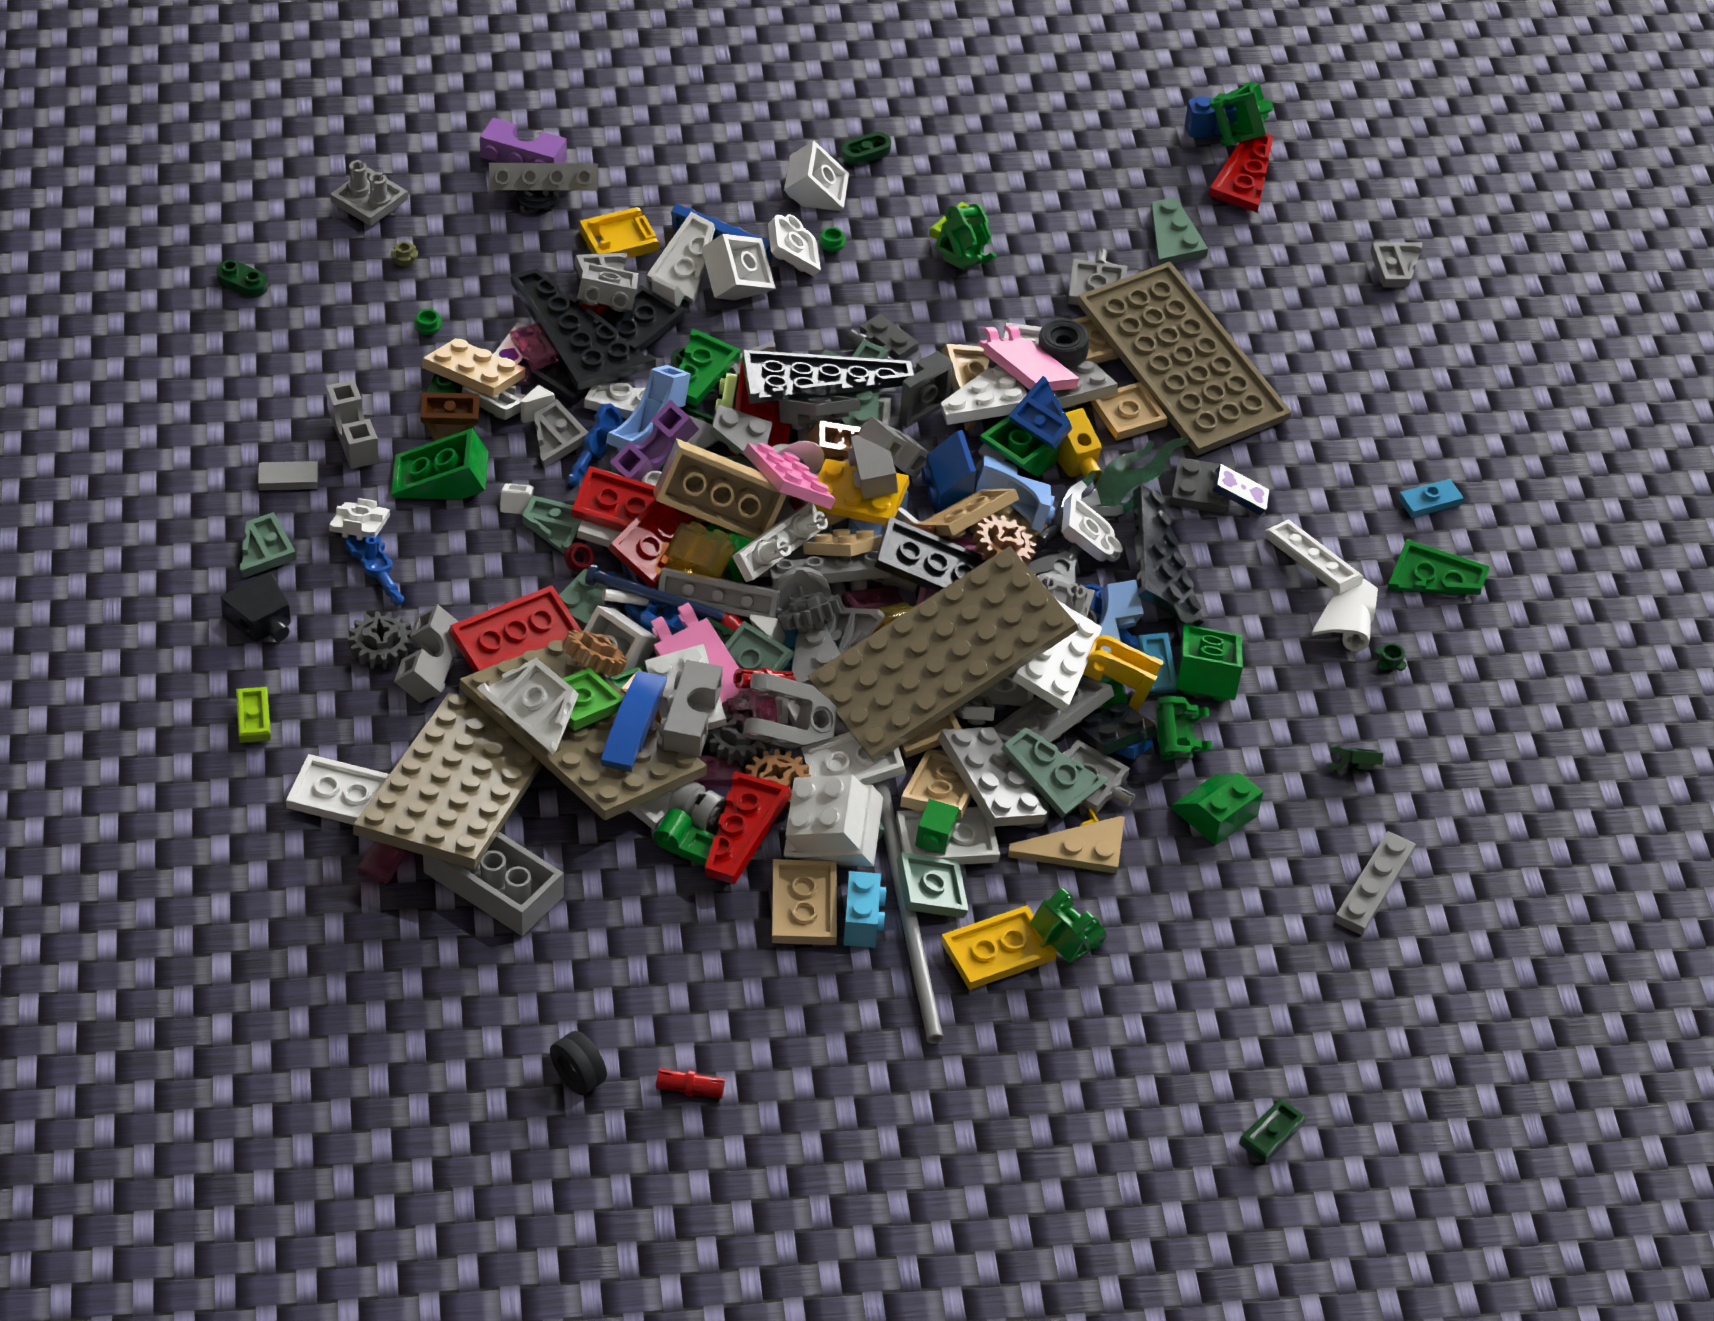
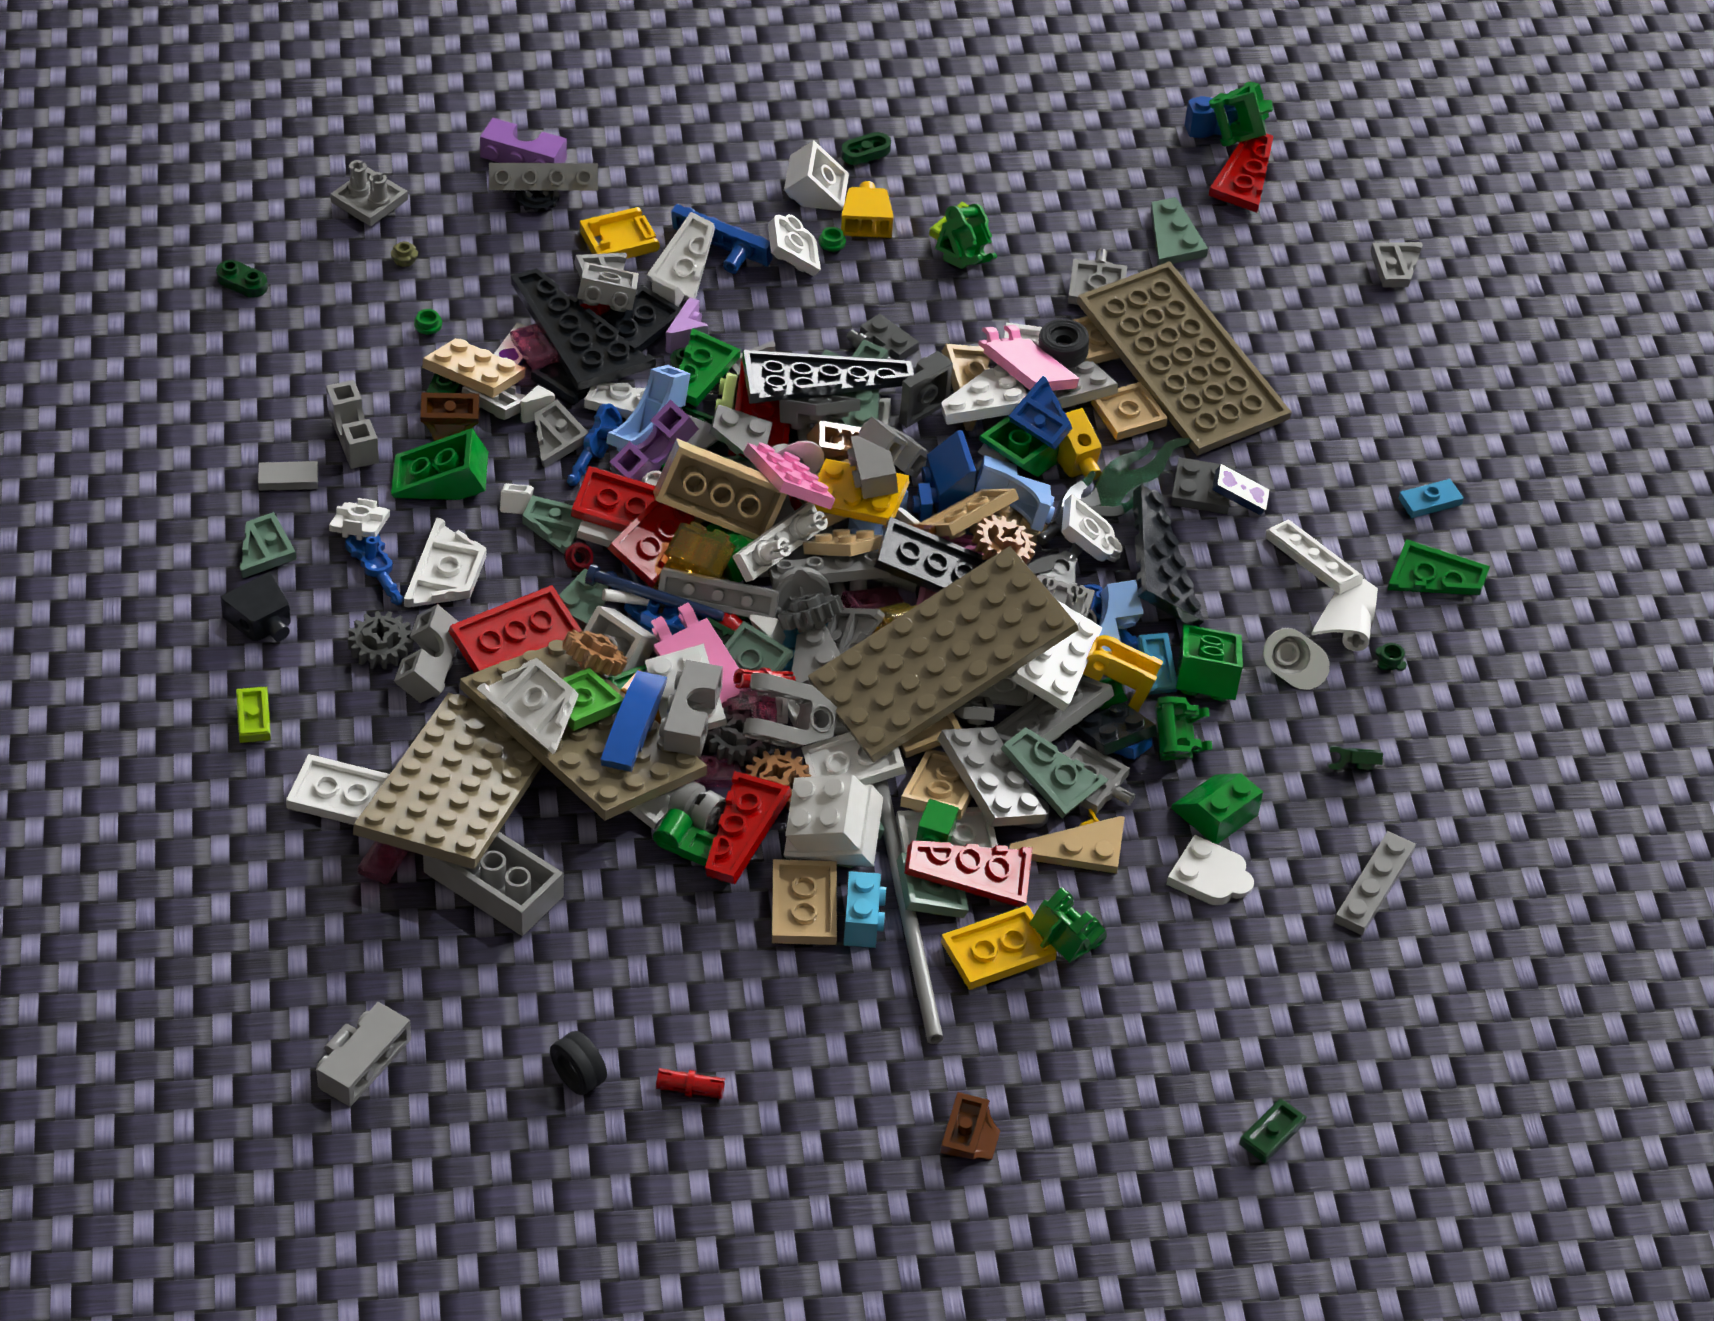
(362, 1053): none -> light grey piece
(446, 568): none -> white wing
(679, 331): none -> lavender slope
(737, 267): white slope -> none
(867, 212): none -> yellow torso
(922, 502): none -> blue plate
(970, 1129): none -> reddish brown slope
(983, 871): none -> wing
(1211, 873): none -> white plate
(1296, 659): none -> white piece

